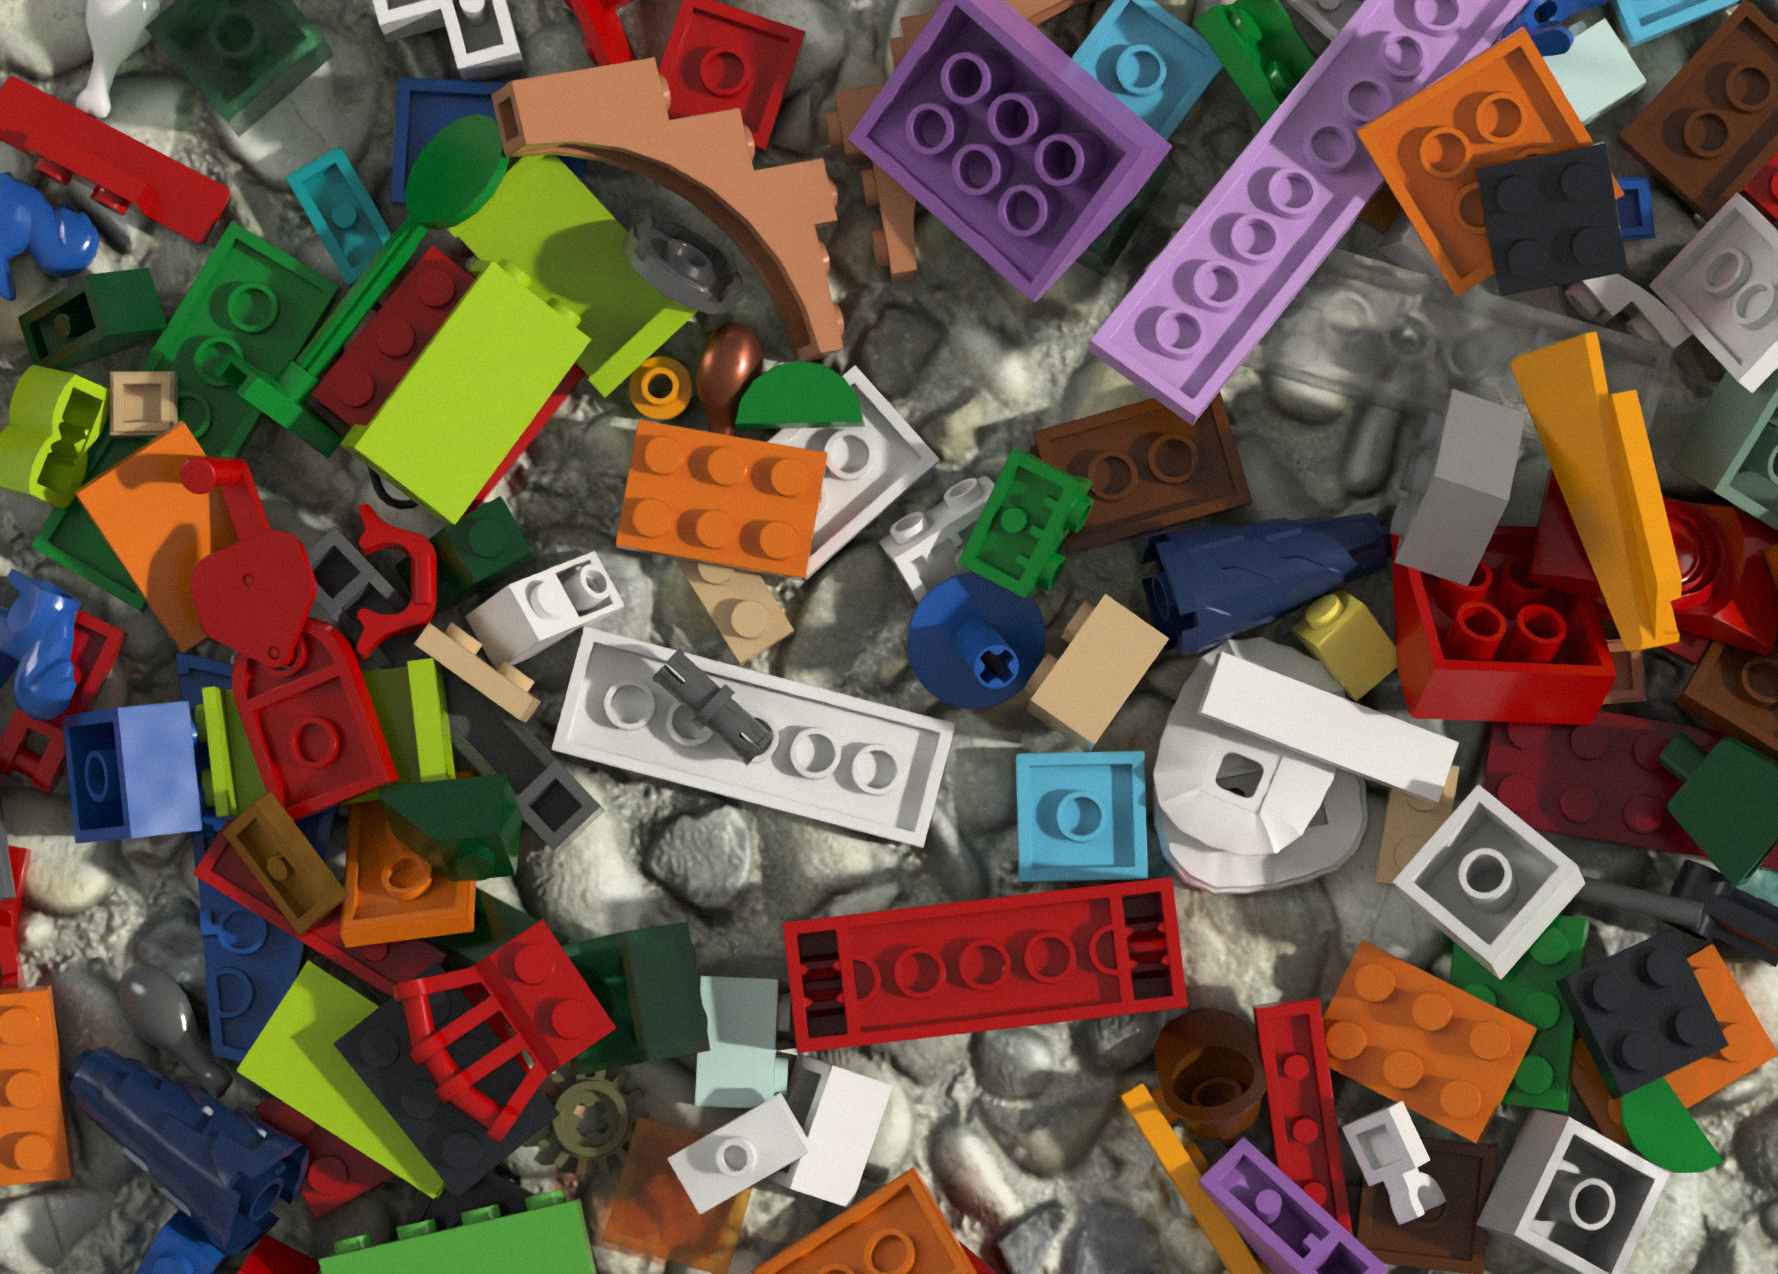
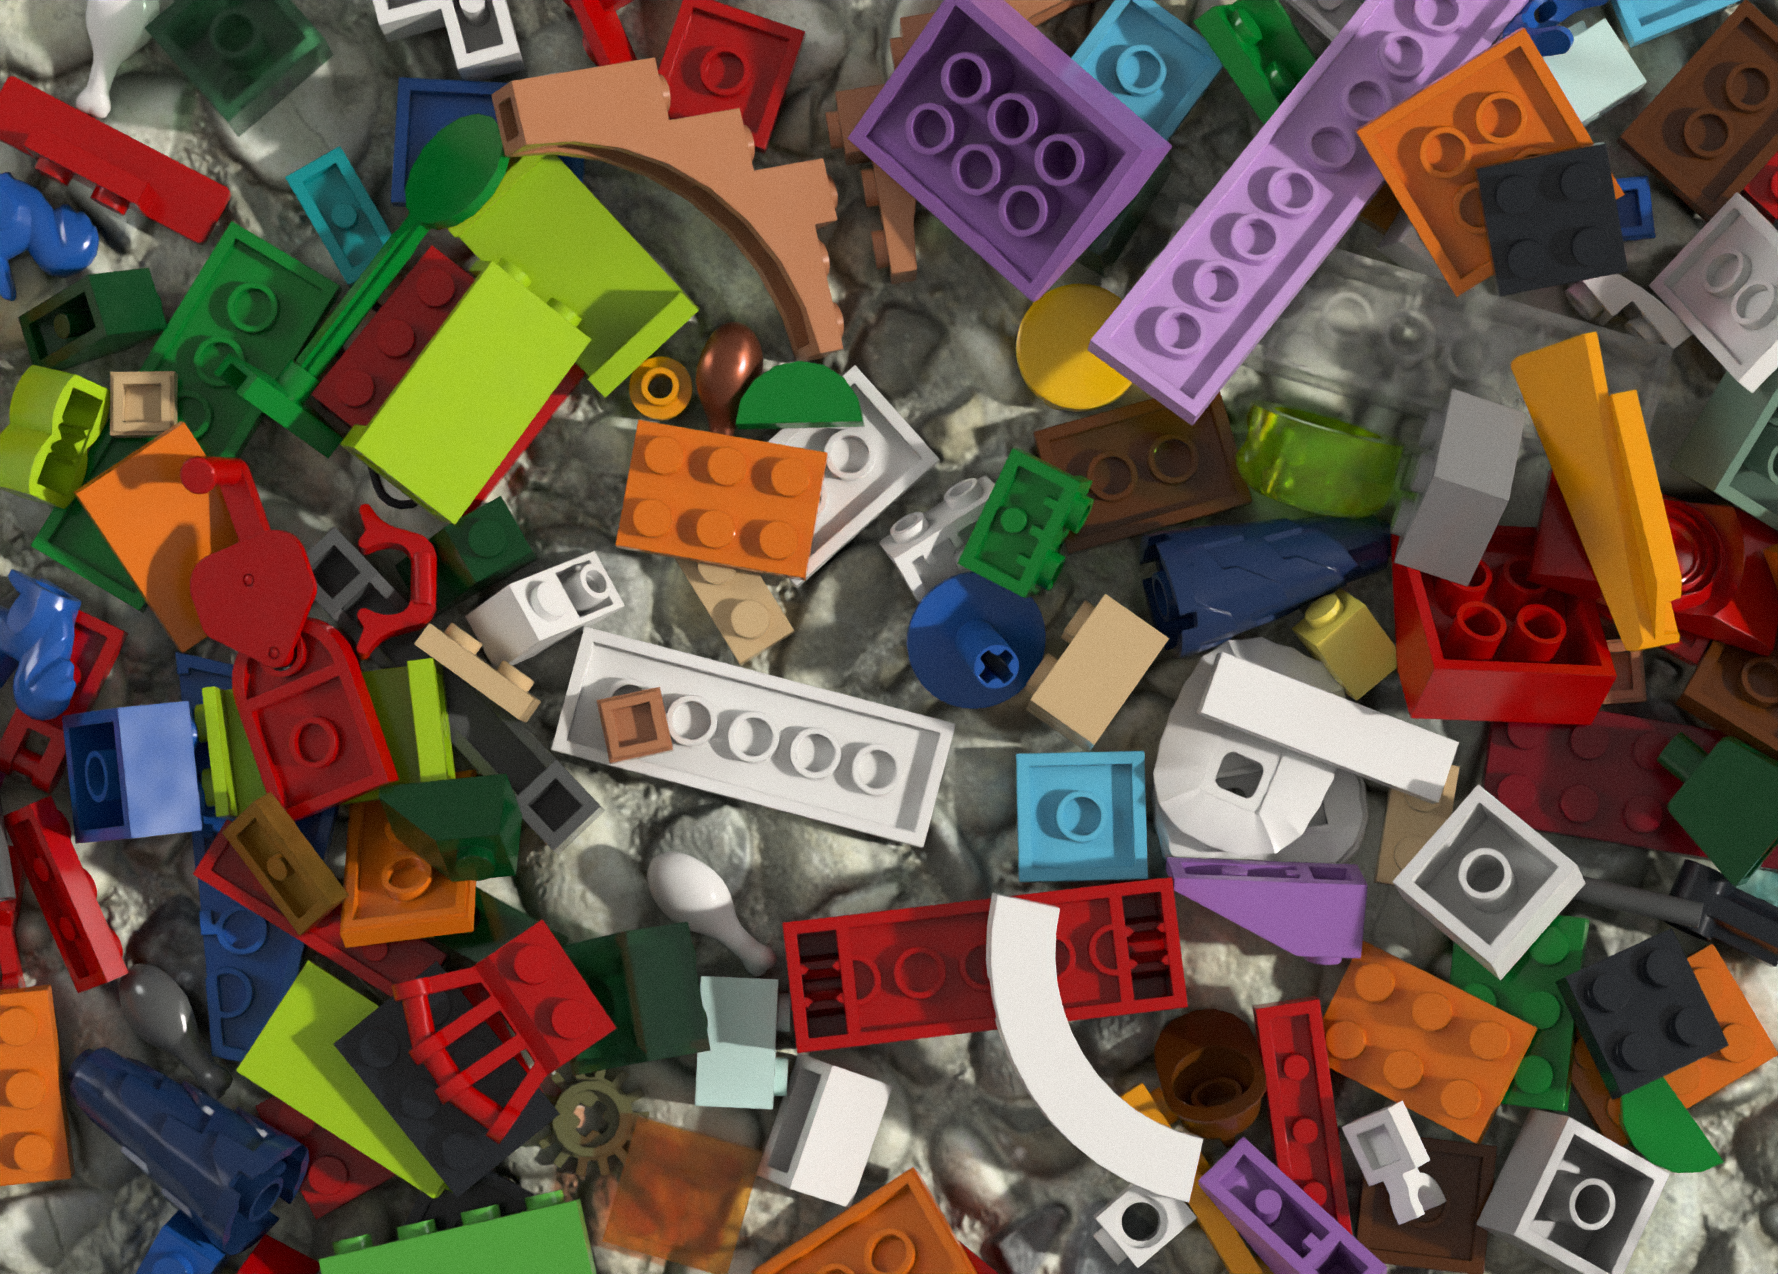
(65, 894): none -> red plate
(635, 725): none -> nougat tile
(682, 266): flat silver tile -> none
(696, 894): none -> white piece
(713, 706): dark grey pin -> none
(740, 1153): white plate -> none
(1054, 1067): none -> white tile
(1055, 345): none -> yellow tile
(1172, 1218): none -> white brick
(1295, 905): none -> medium lavender slope
(1317, 461): none -> clear neon green piece

